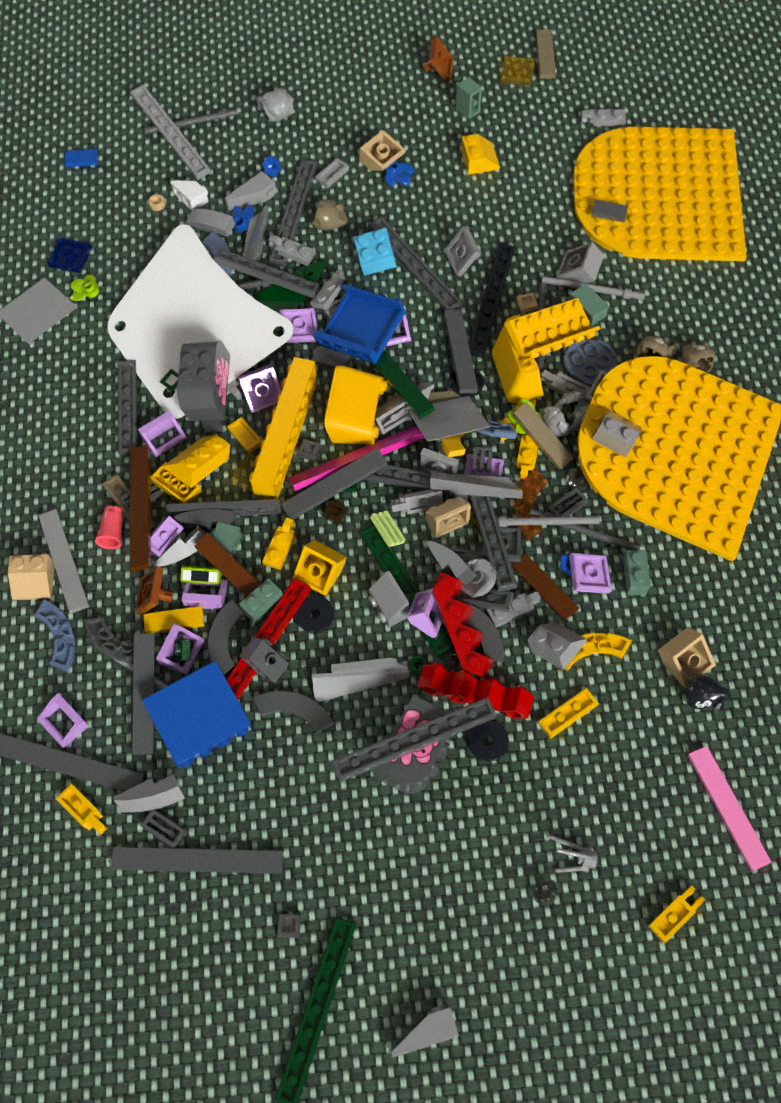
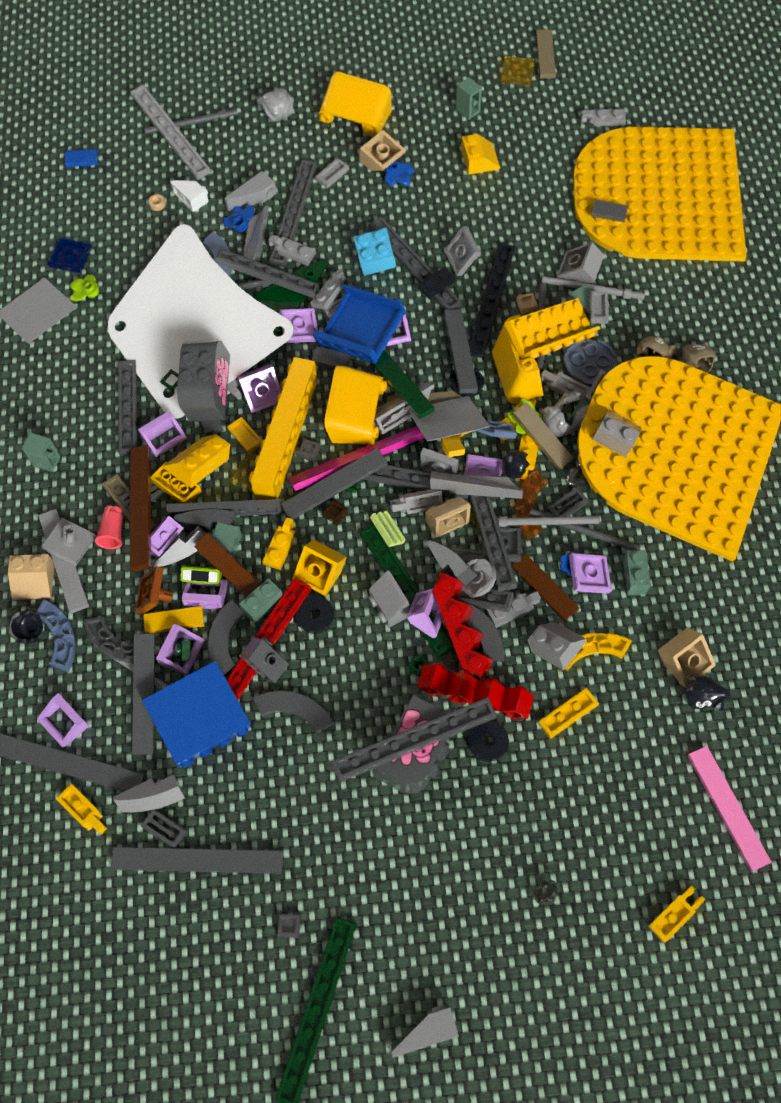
(26, 626): none -> black hair
(41, 452): none -> sand green brick
(68, 541): none -> light grey tile
(211, 221): light grey slope -> none
(272, 166): blue plant -> none
(329, 216): dark tan piece -> none
(356, 101): none -> yellow windscreen
(357, 676): light grey wedge -> none
(436, 283): none -> black plate
(440, 59): dark orange tile -> none
(481, 465): dark grey tile -> none
(515, 464): none -> black hair
(585, 856): light grey plant -> none
(599, 307): none -> light grey tile

